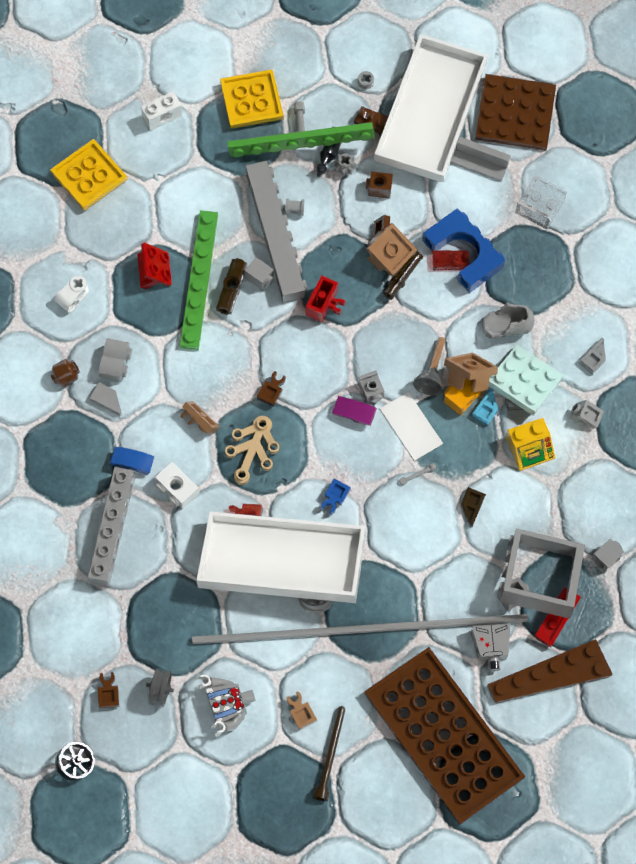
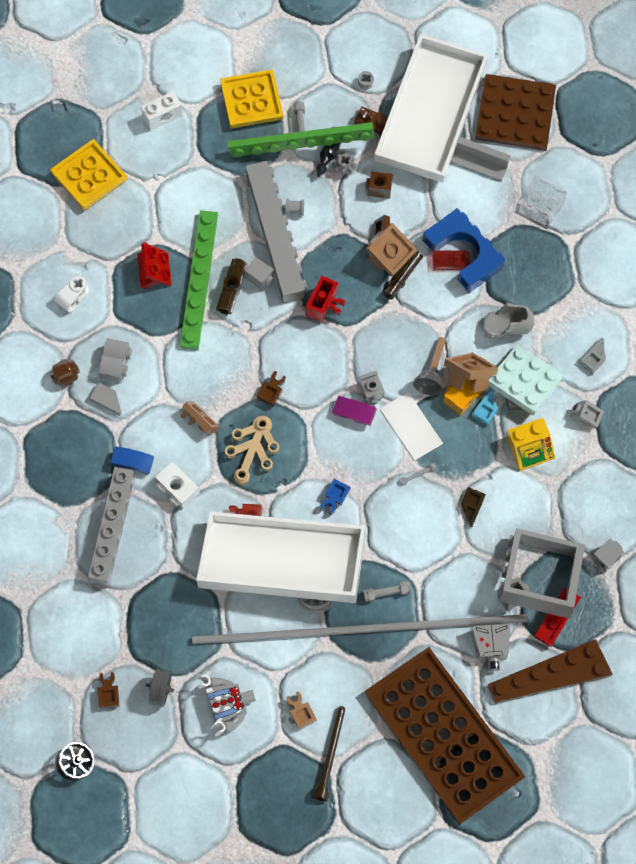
(370, 594): none -> light grey bar

